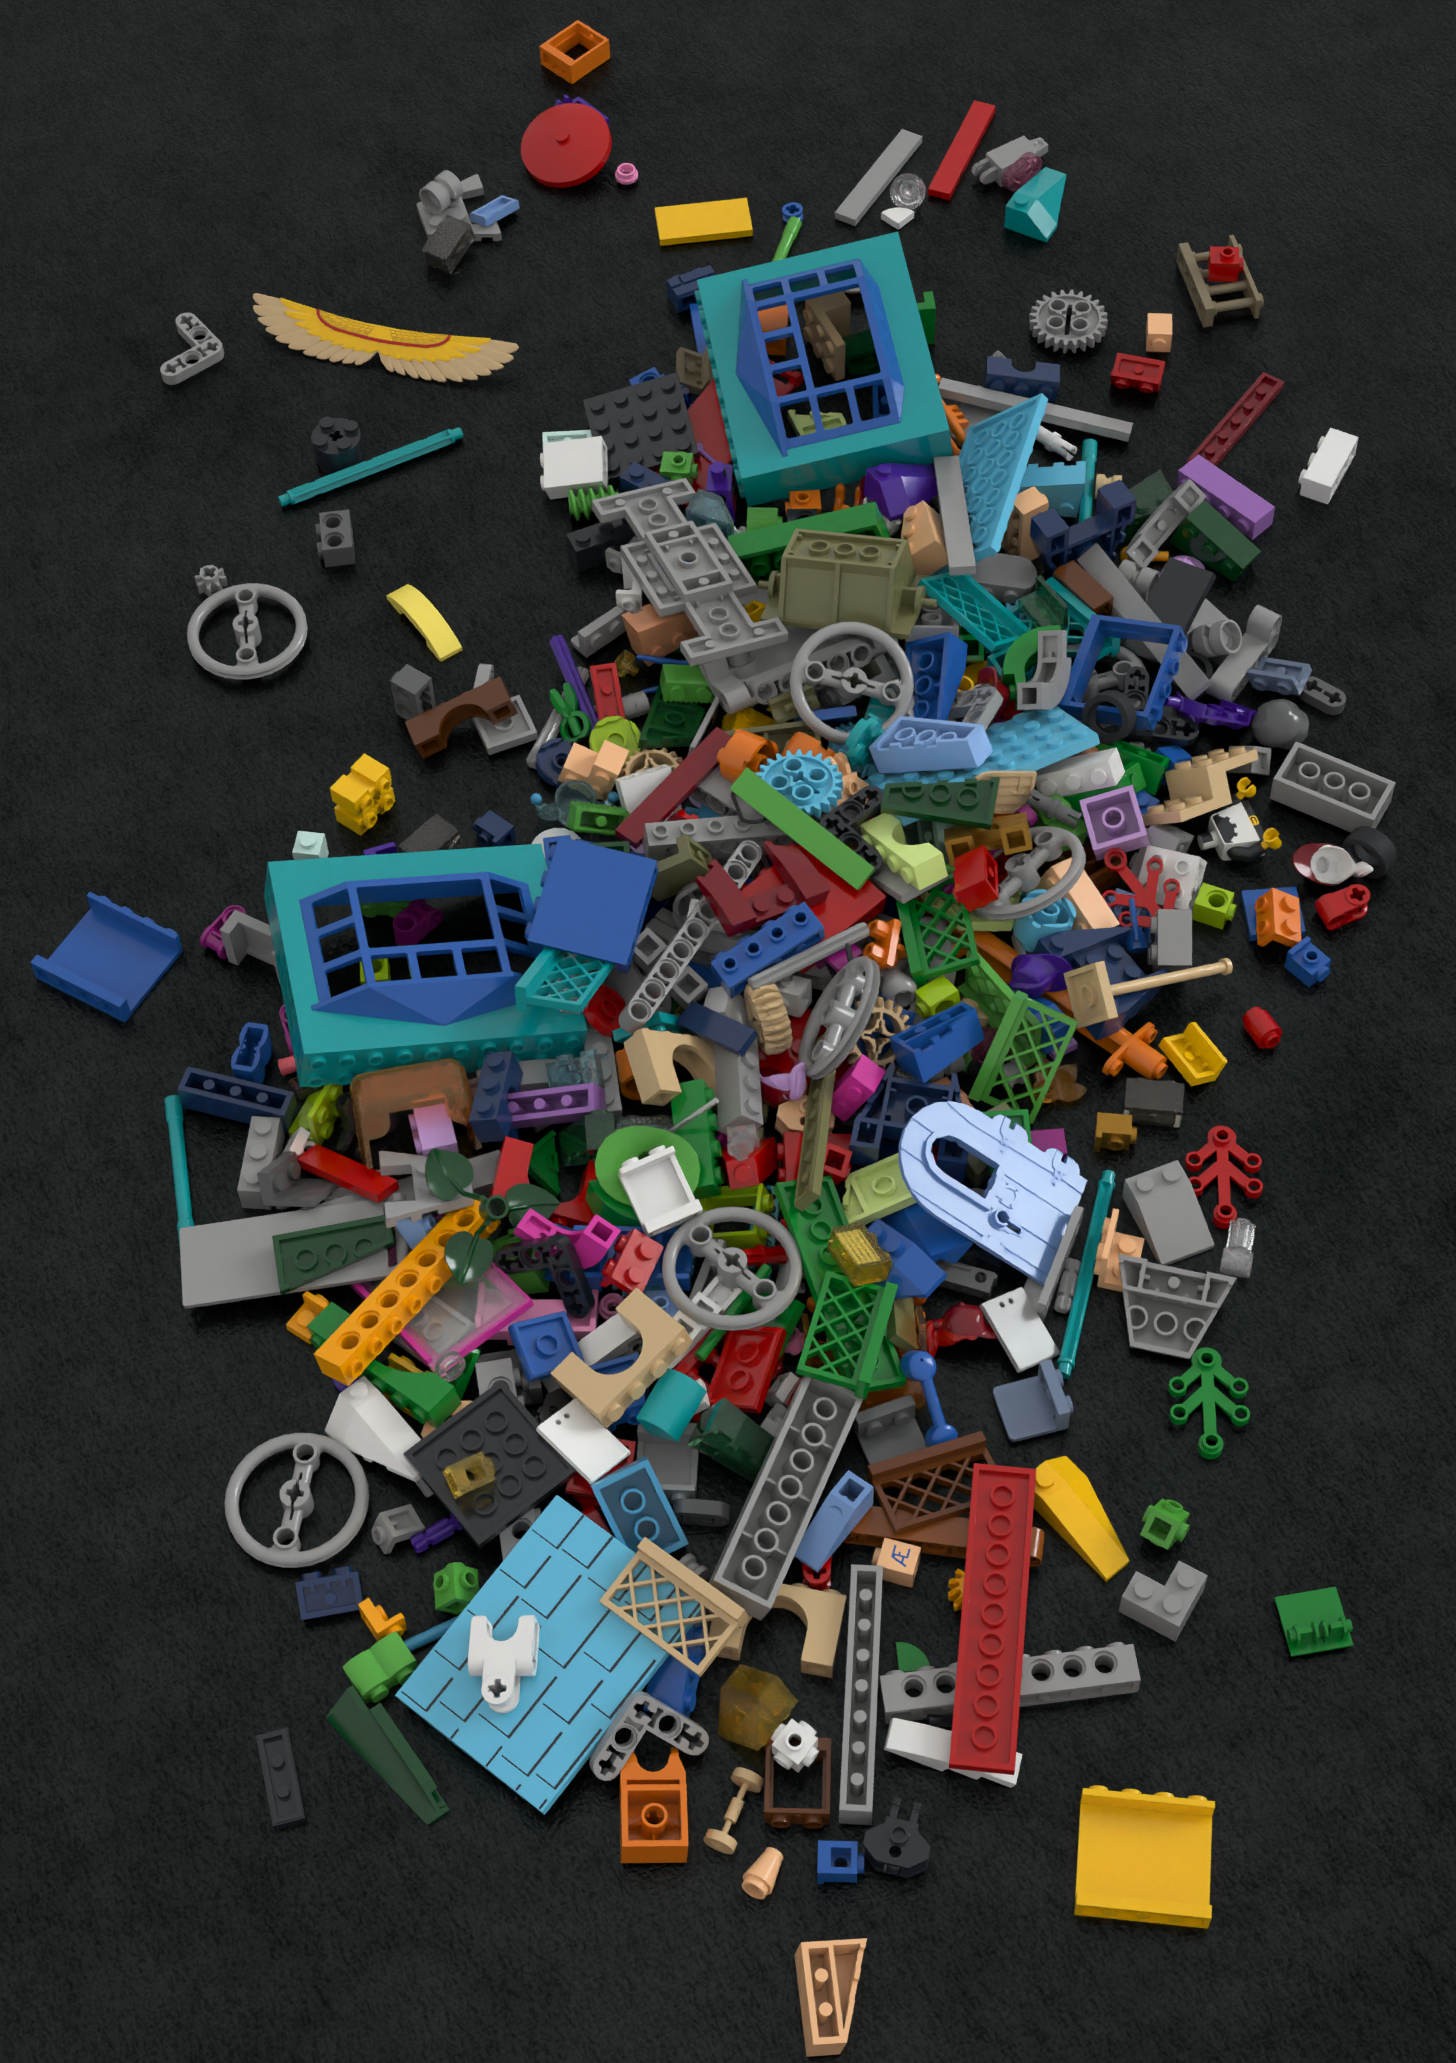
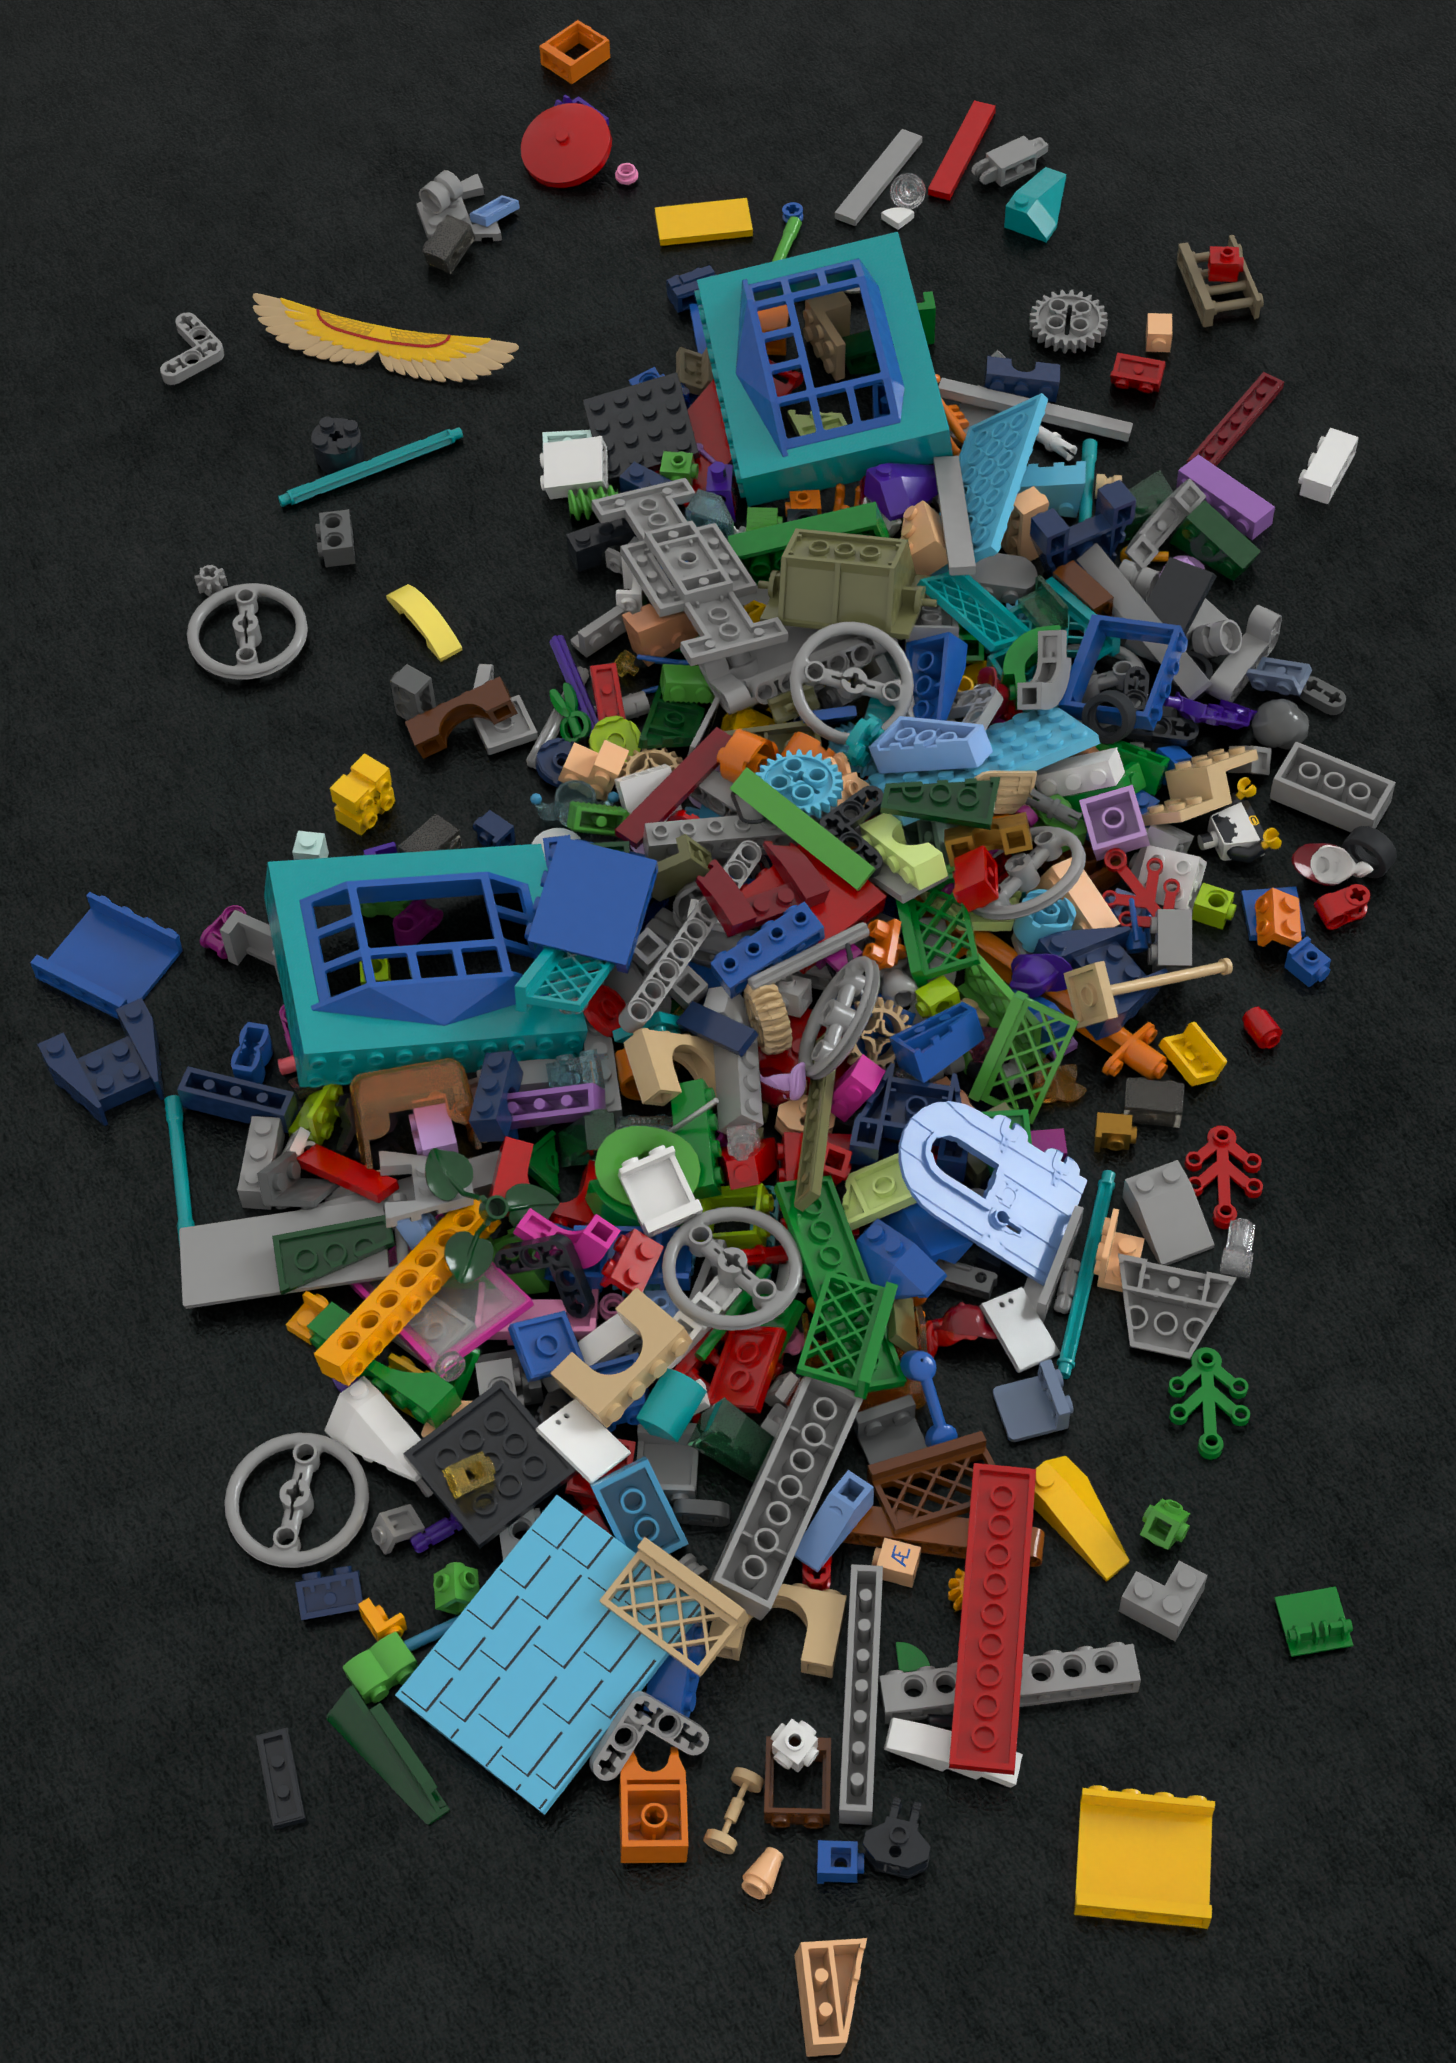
(114, 1071): none -> dark blue wedge
(503, 1661): white piece -> none
(753, 1706): clear yellow slope -> none
(859, 1254): clear yellow brick -> none
(1021, 171): clear pink beam -> none

